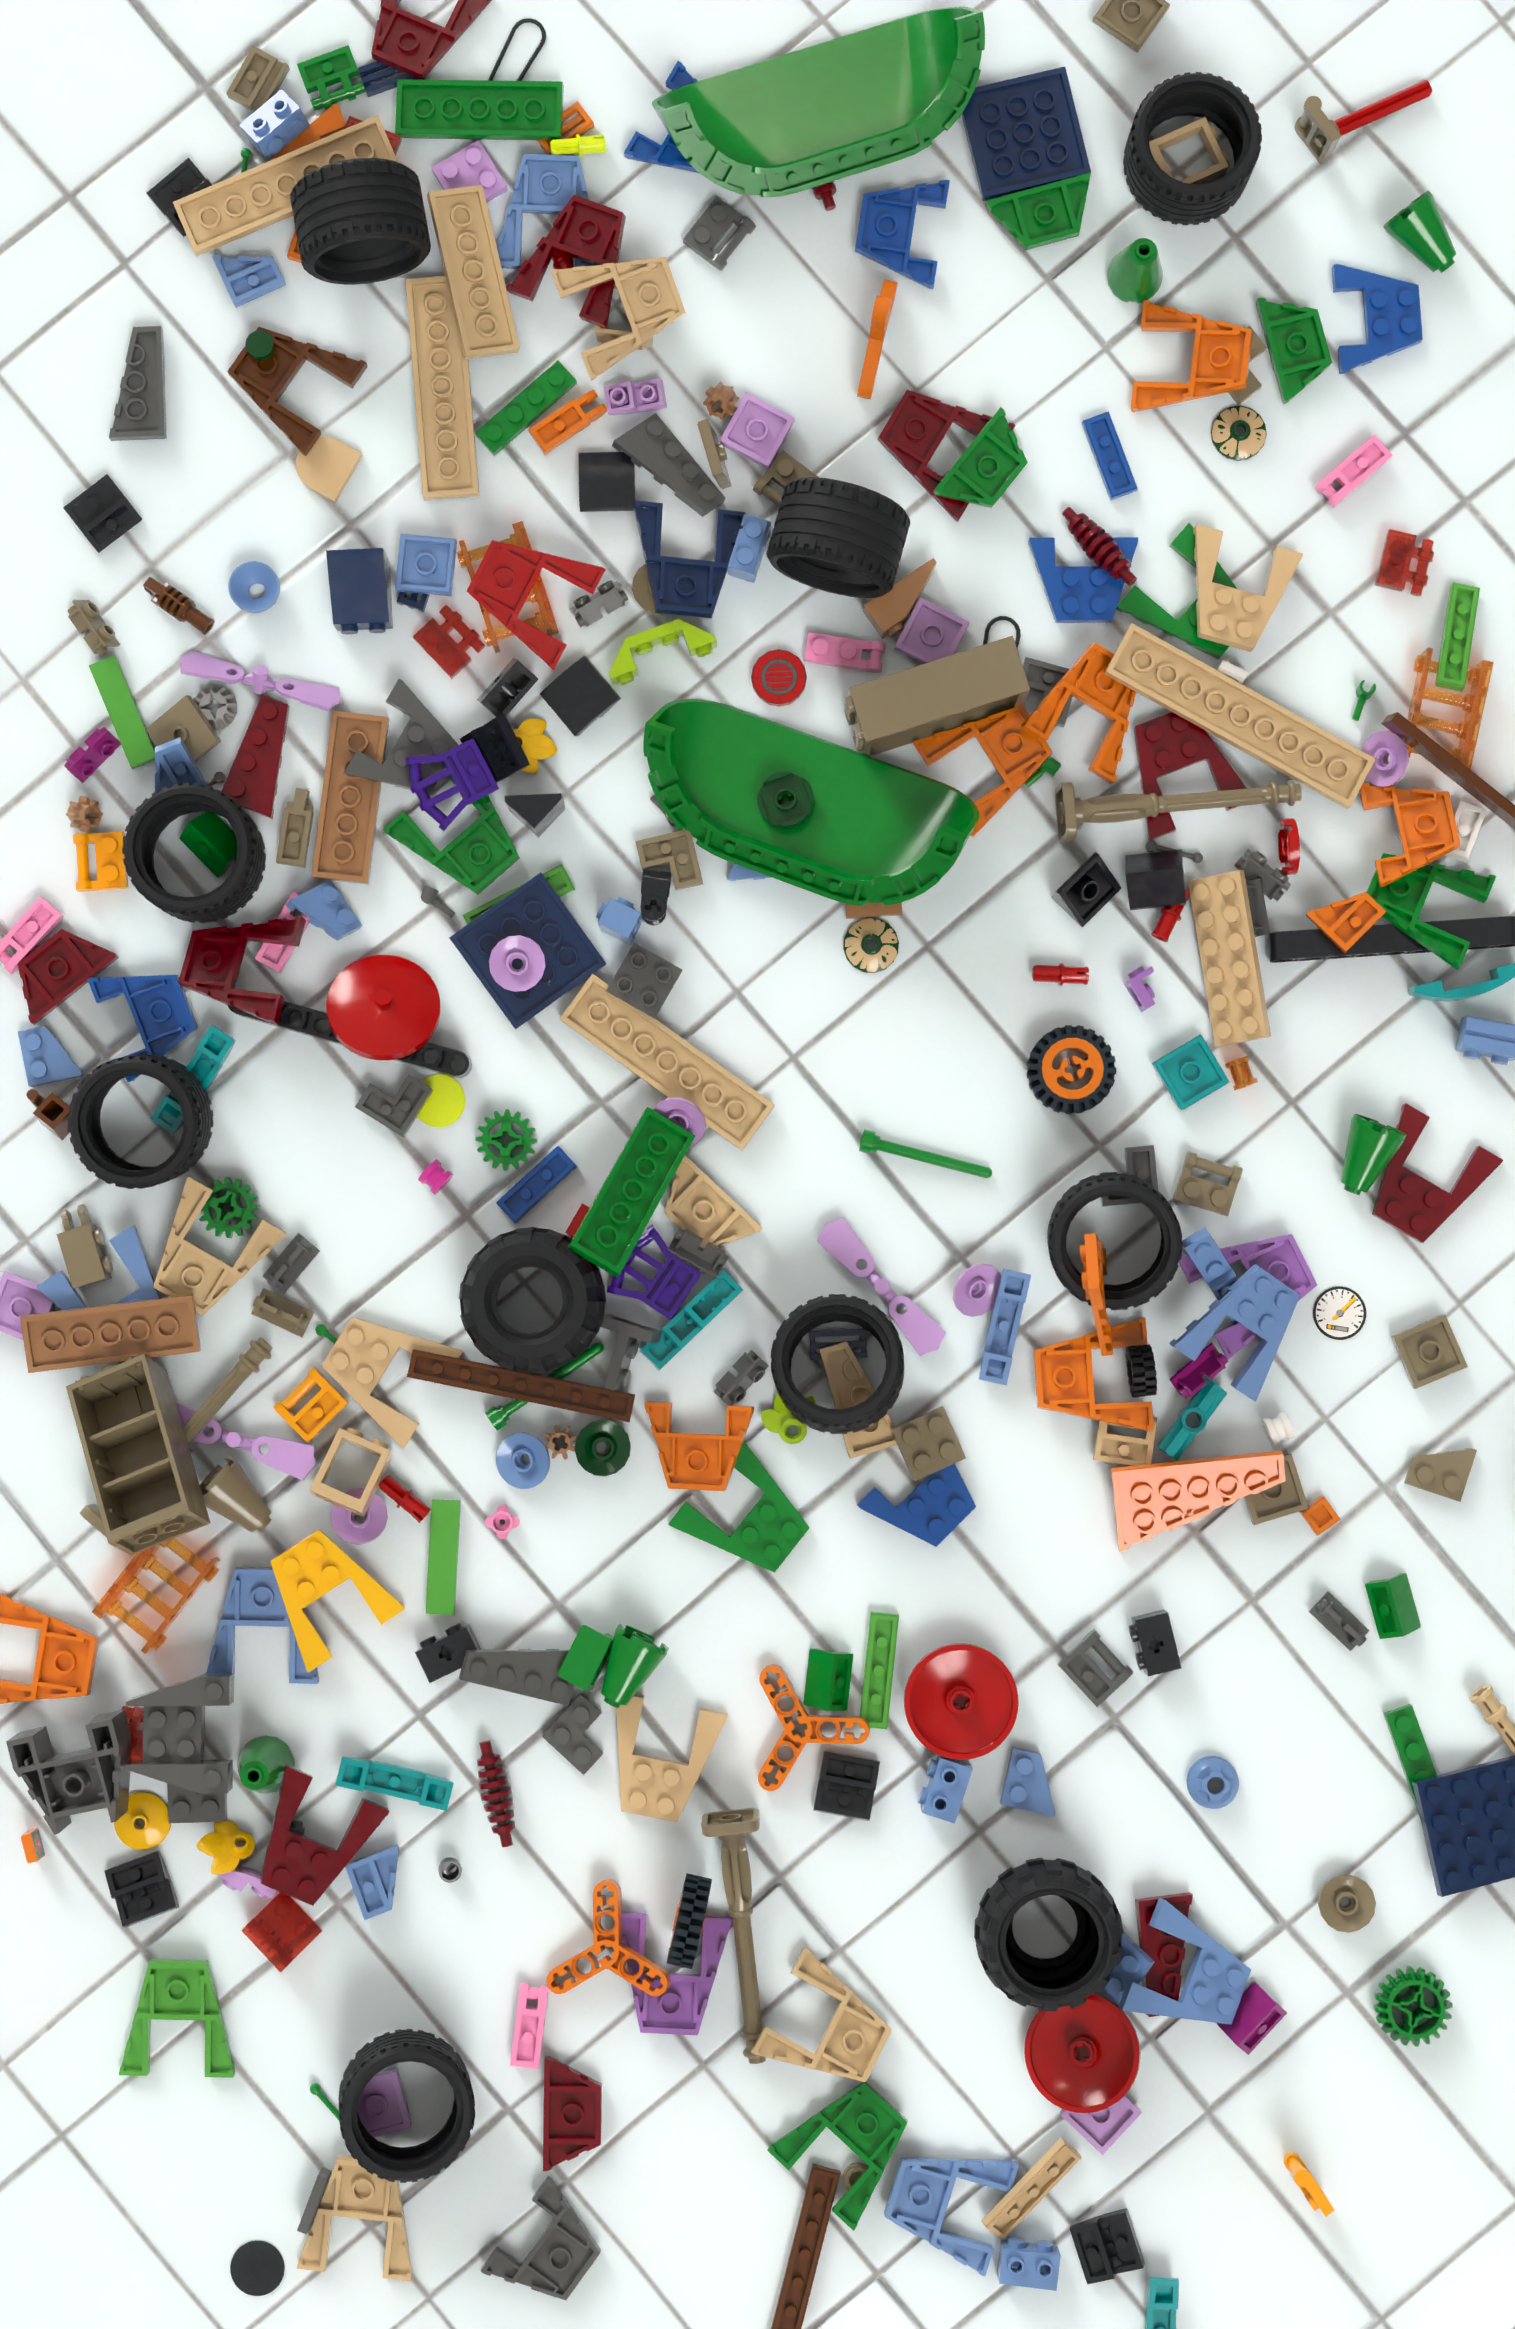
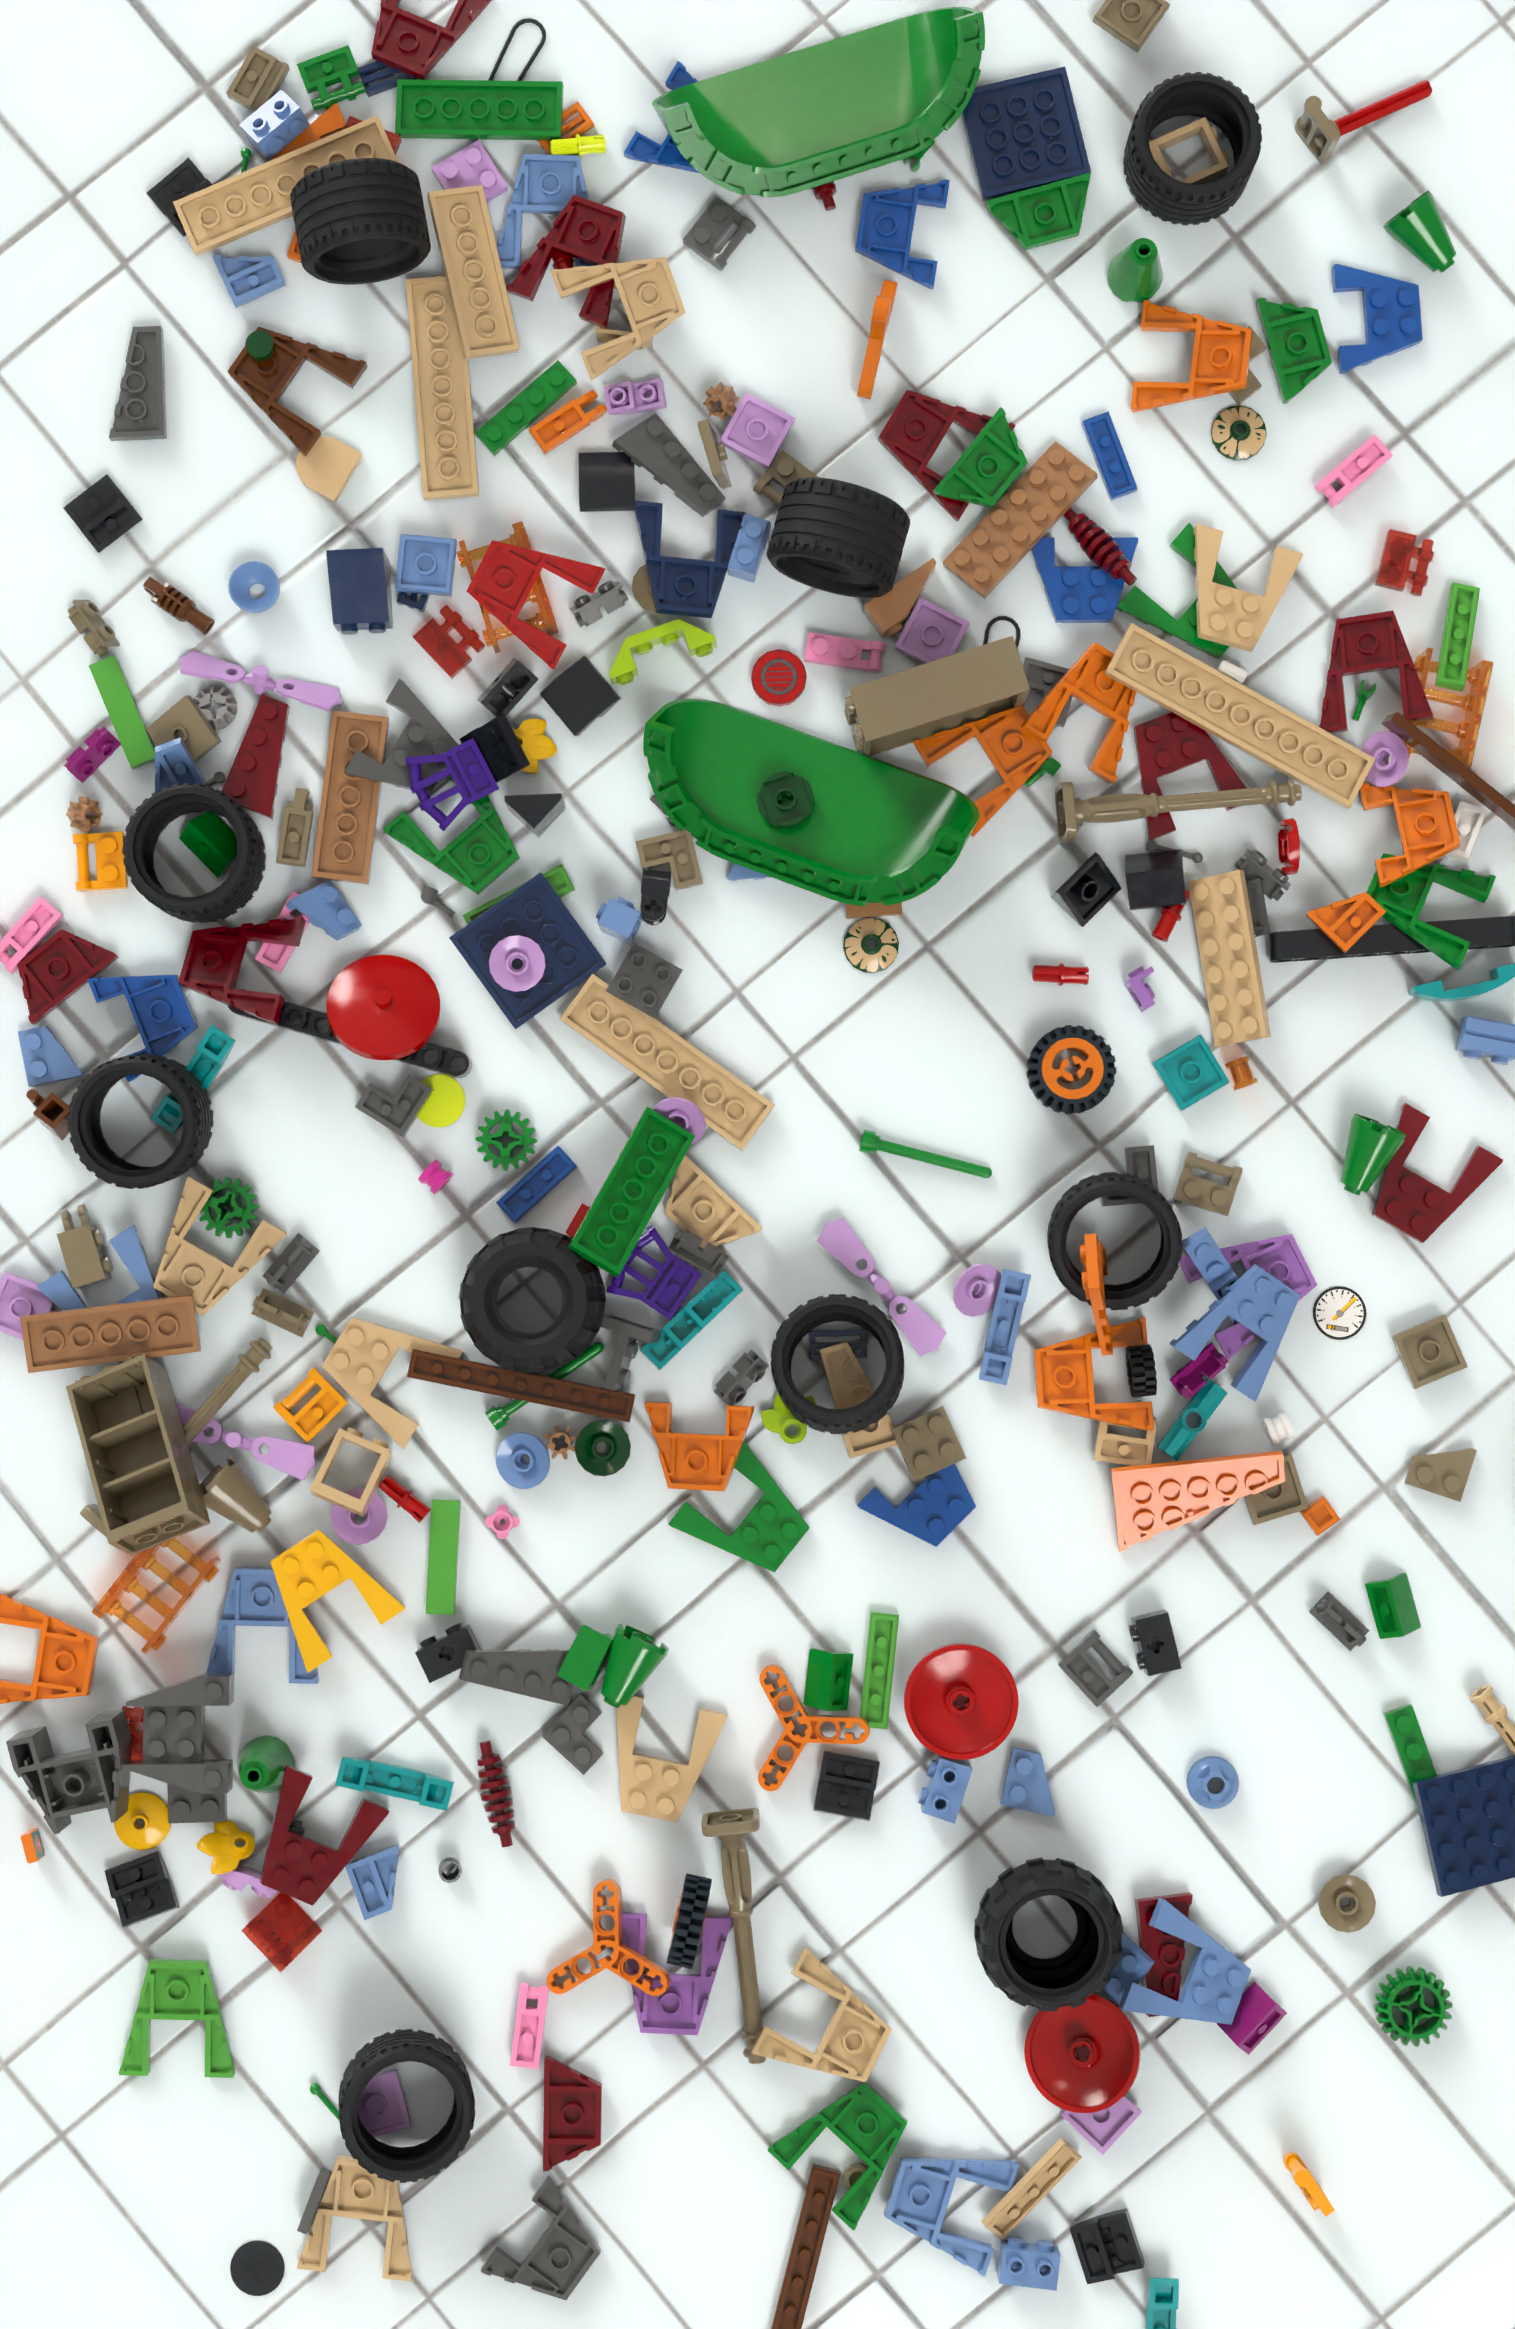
(917, 157): none -> green hand
(1020, 519): none -> medium nougat plate
(1366, 646): none -> dark red wing

